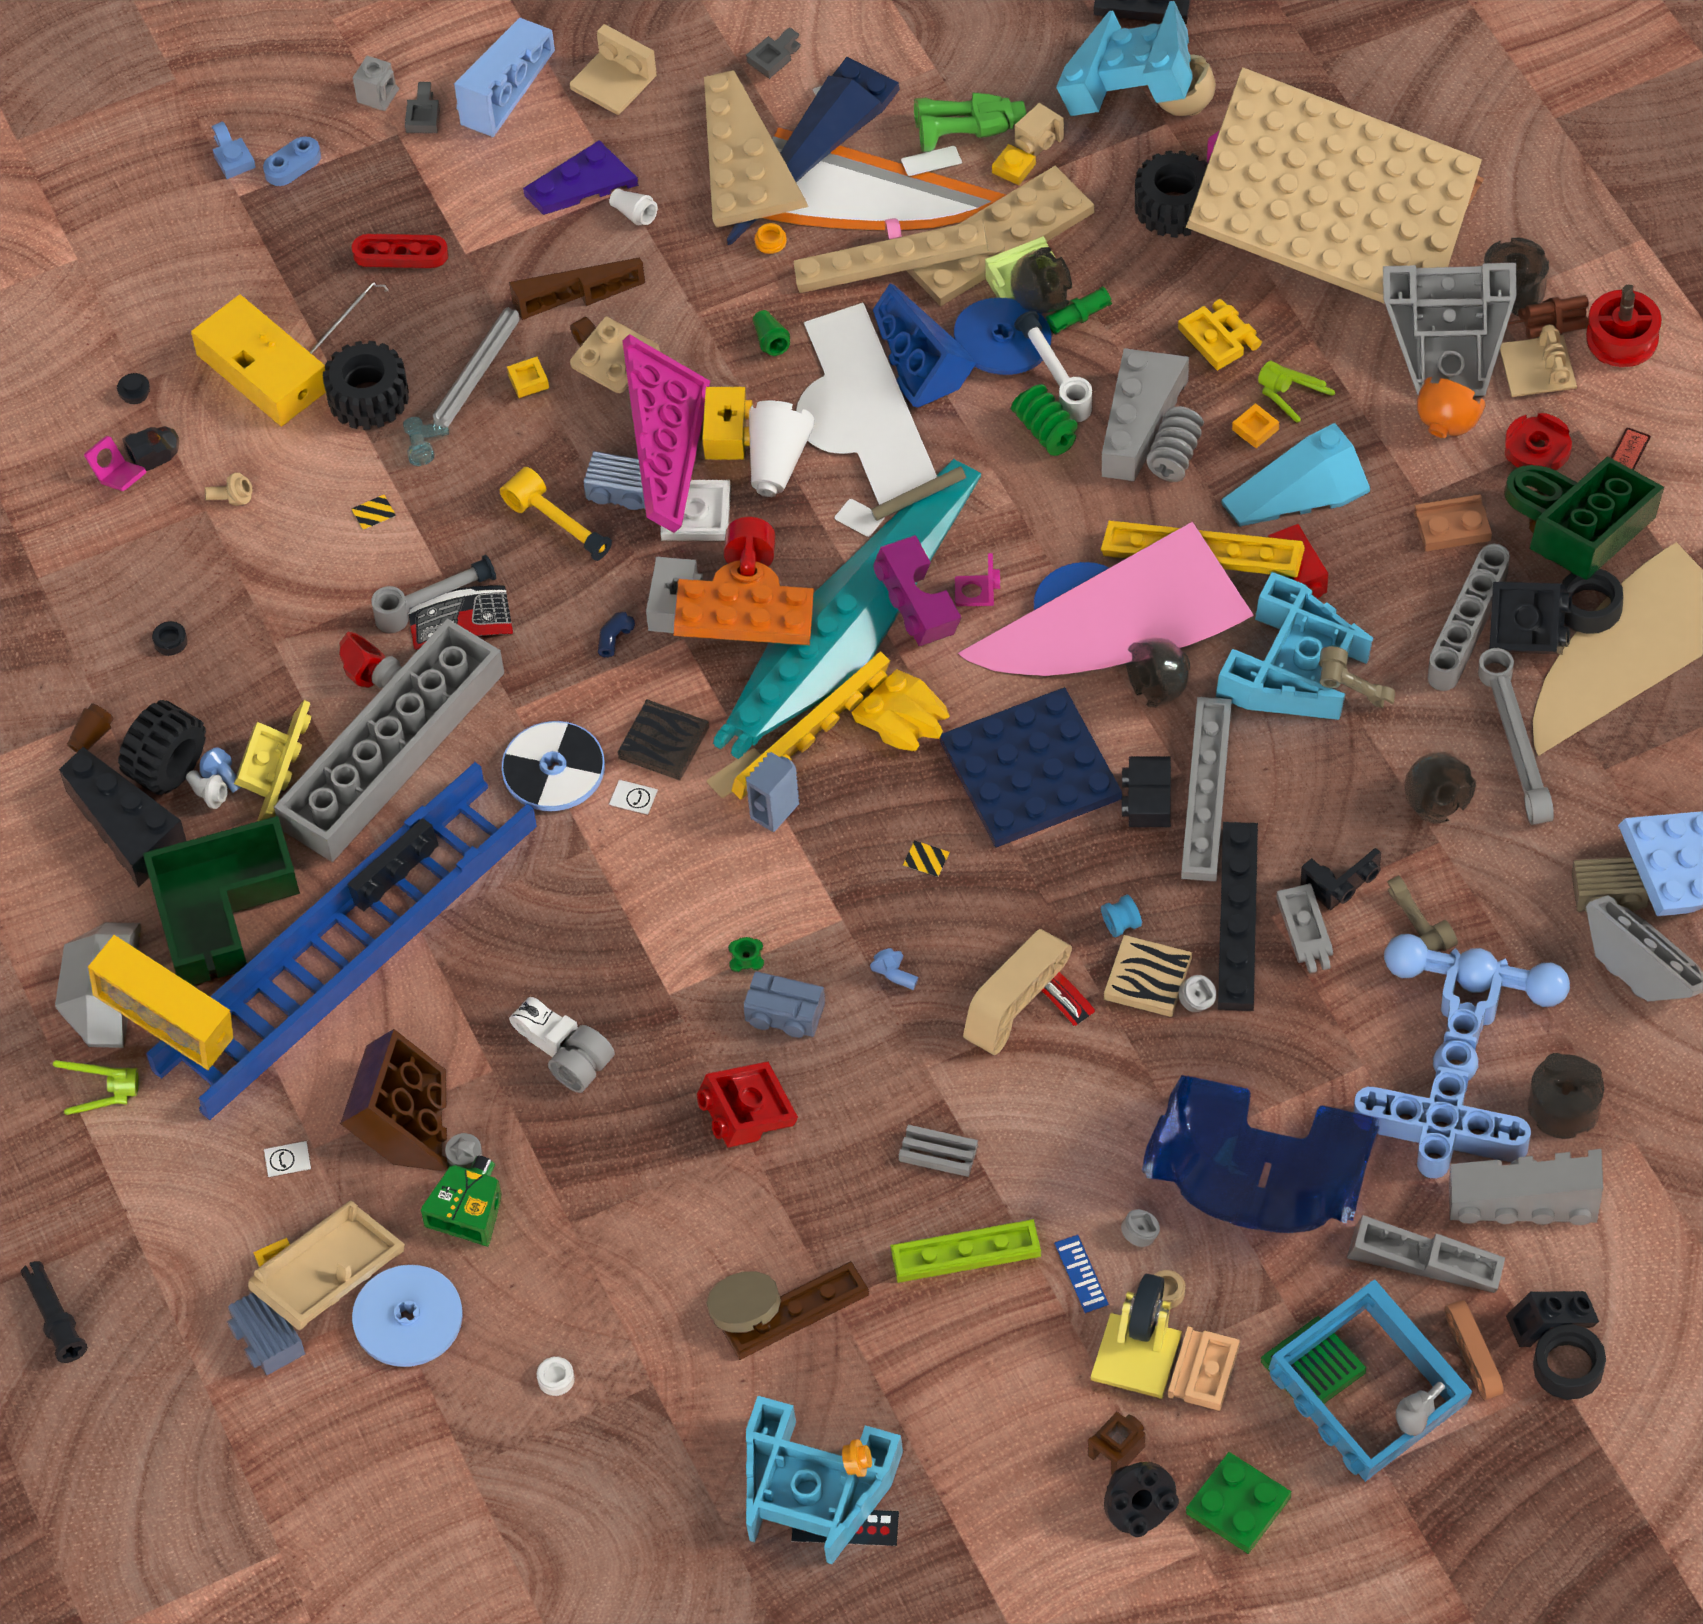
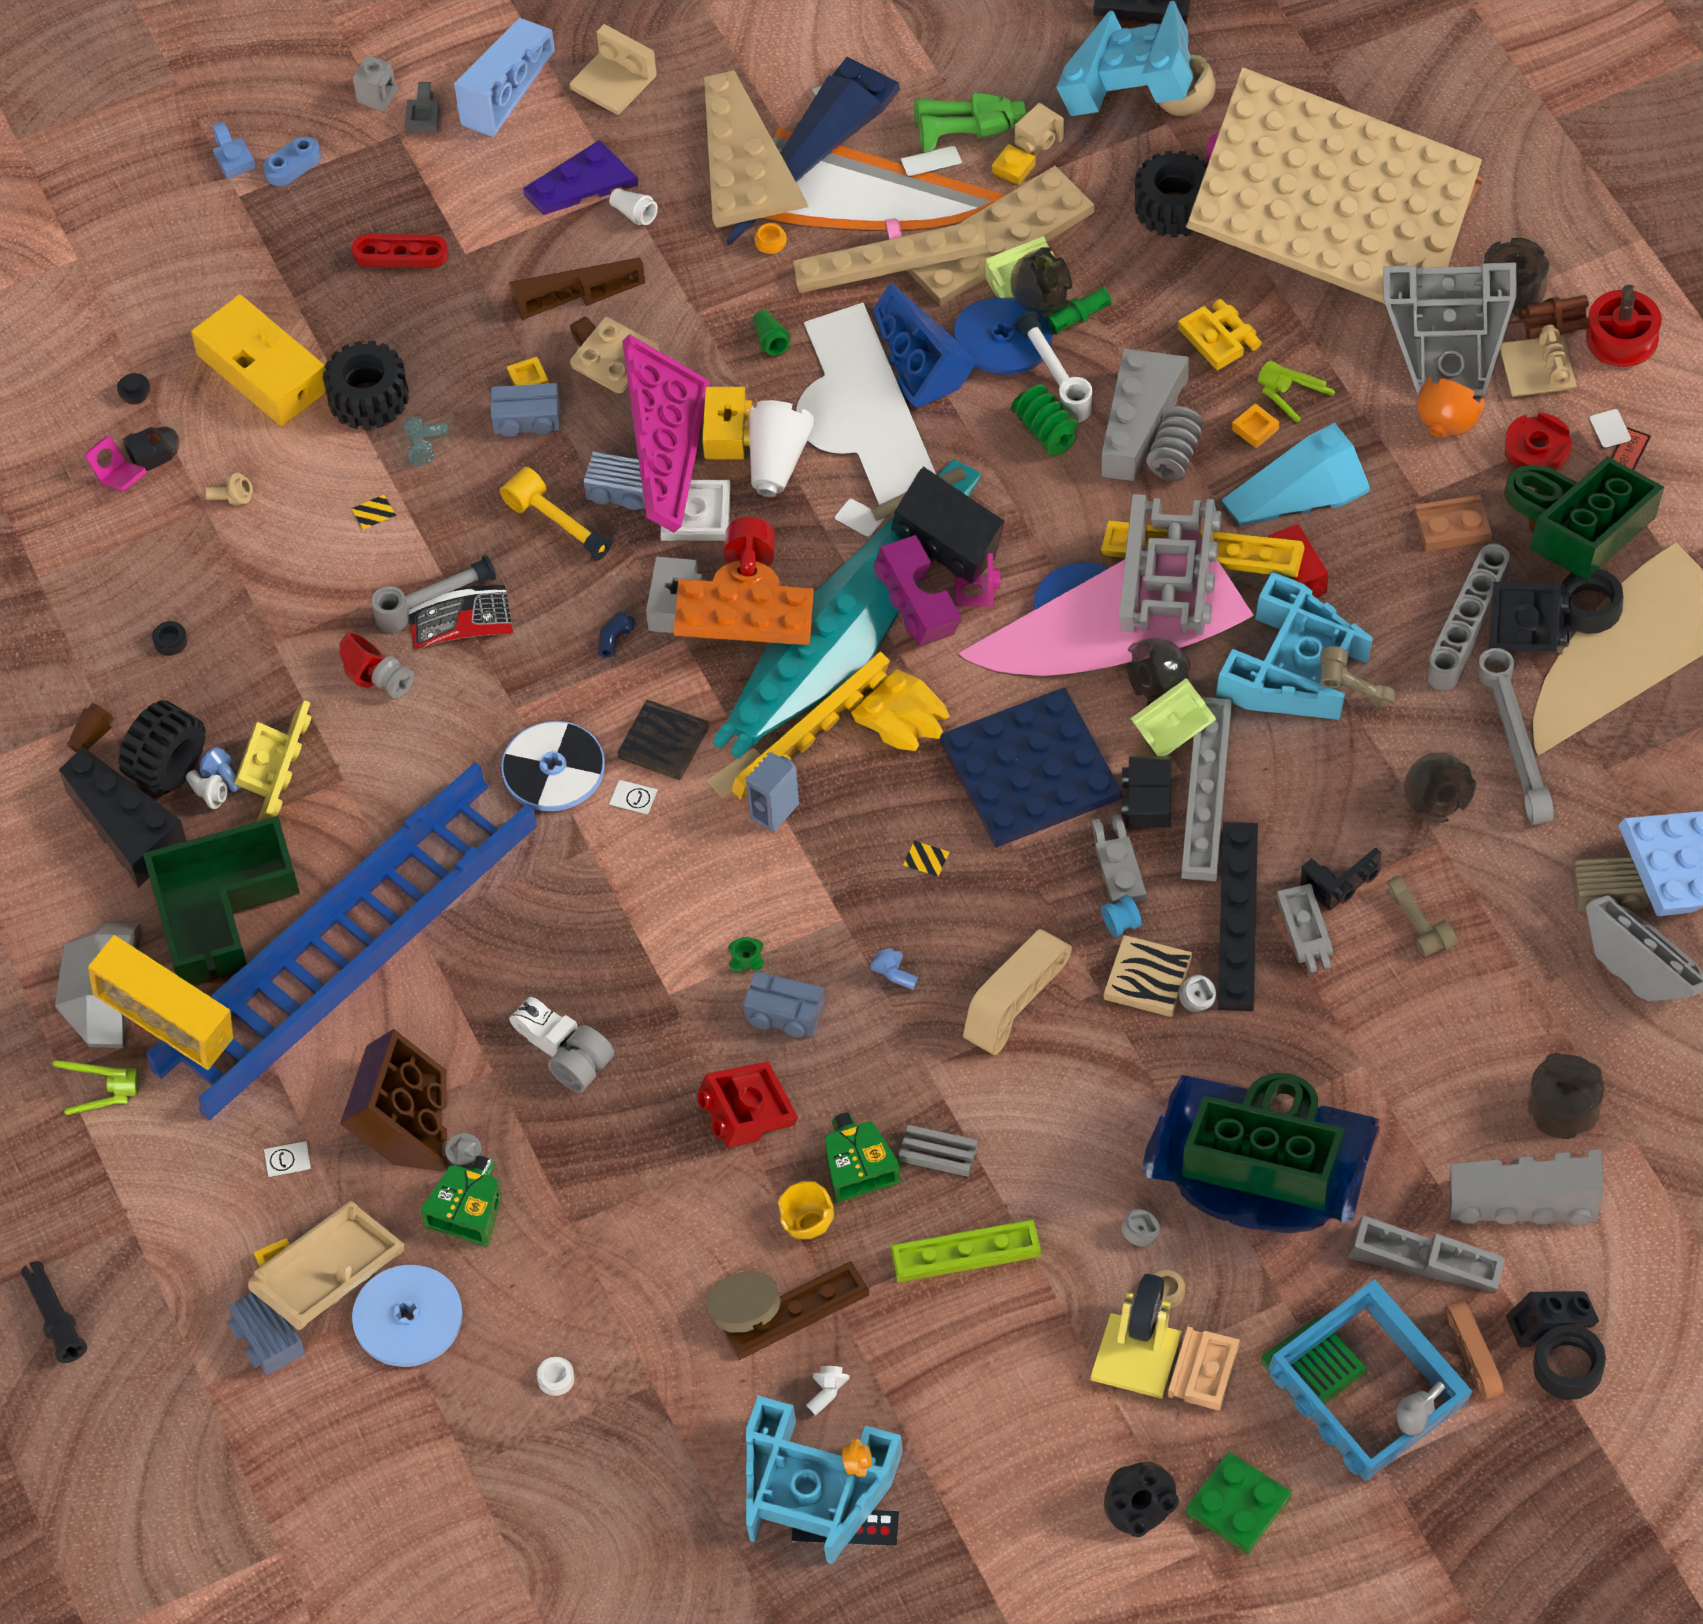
(343, 316): light grey piece -> none
(389, 740): light grey brick -> none
(393, 864): black plate -> none
(476, 367): light grey axle -> none
(525, 409): none -> sand blue brick
(773, 55): dark grey plate -> none
(805, 1210): none -> yellow hair
(830, 1380): none -> white plate
(858, 1159): none -> green torso
(948, 525): none -> black slope
(1068, 999): sticker -> none
(1081, 1273): blue sticker -> none
(1118, 862): none -> light grey hinge
(1118, 1440): reddish brown window -> none
(1143, 563): none -> light grey fence
(1173, 718): none -> yellowish green hinge
(1266, 1150): none -> dark green brick
(1475, 972): light blue piece -> none
(1610, 428): none -> white sticker

